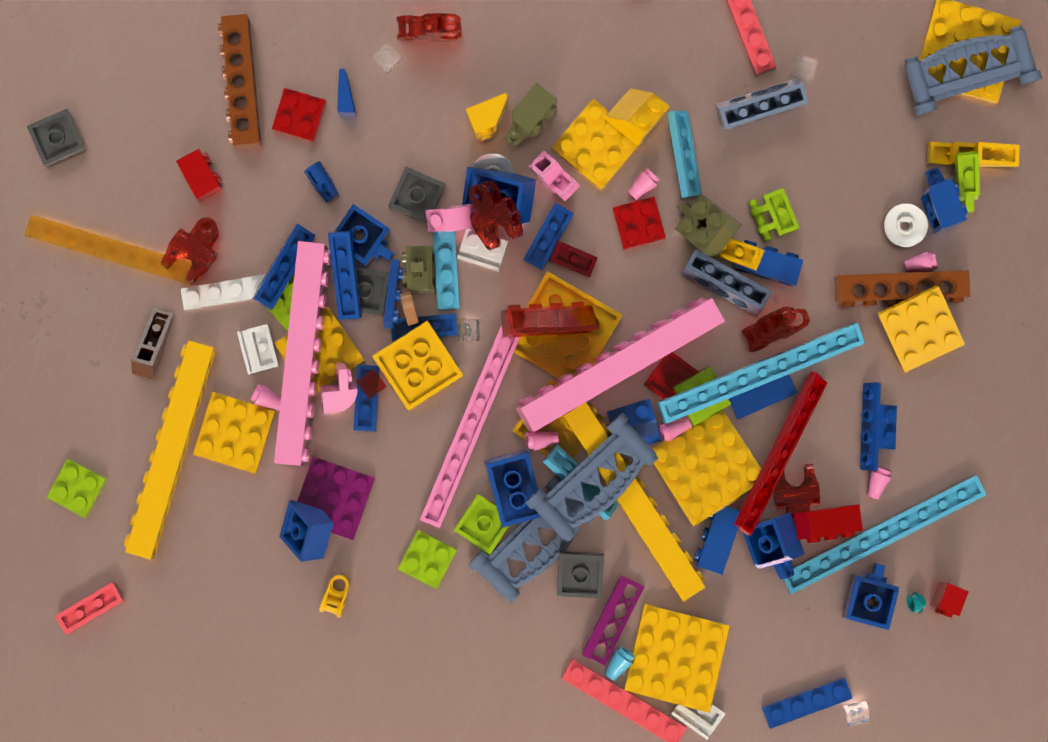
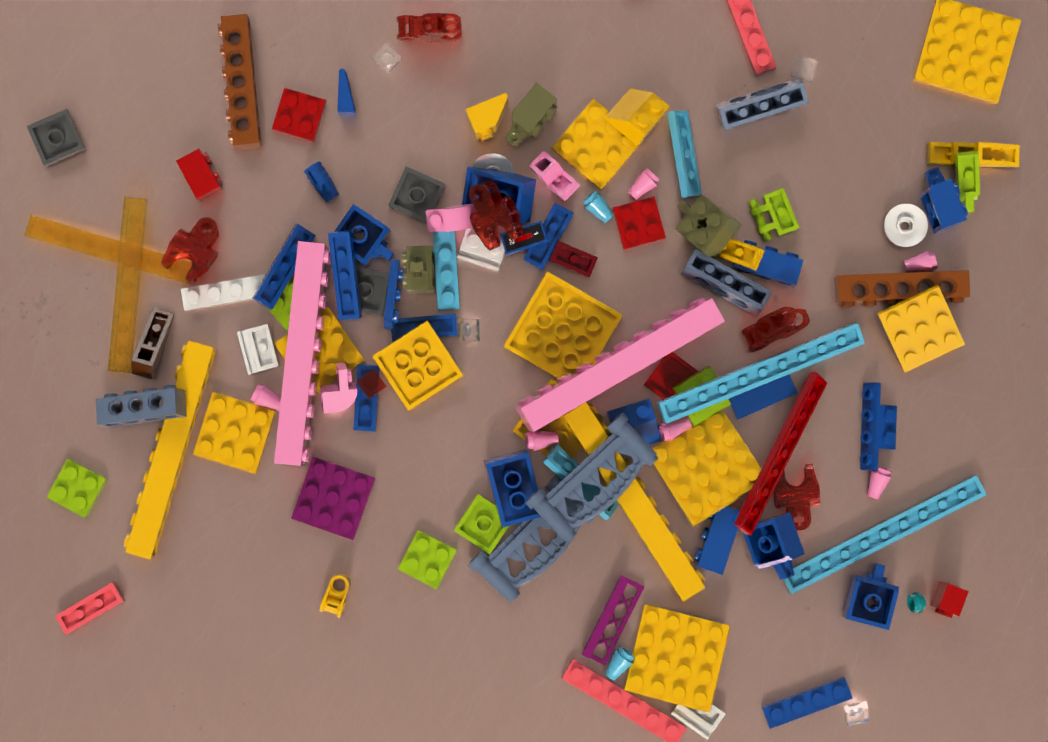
(127, 284): none -> clear yellow tile
(172, 407): none -> sand blue brick
(306, 531): blue slope -> none
(409, 308): medium nougat beam -> none
(469, 429): bright pink plate -> none
(533, 236): none -> tile
(548, 320): clear red slope -> none
(580, 575): dark grey plate -> none
(597, 205): none -> medium azure cone
(828, 523): red brick -> none
(928, 90): sand blue piece -> none

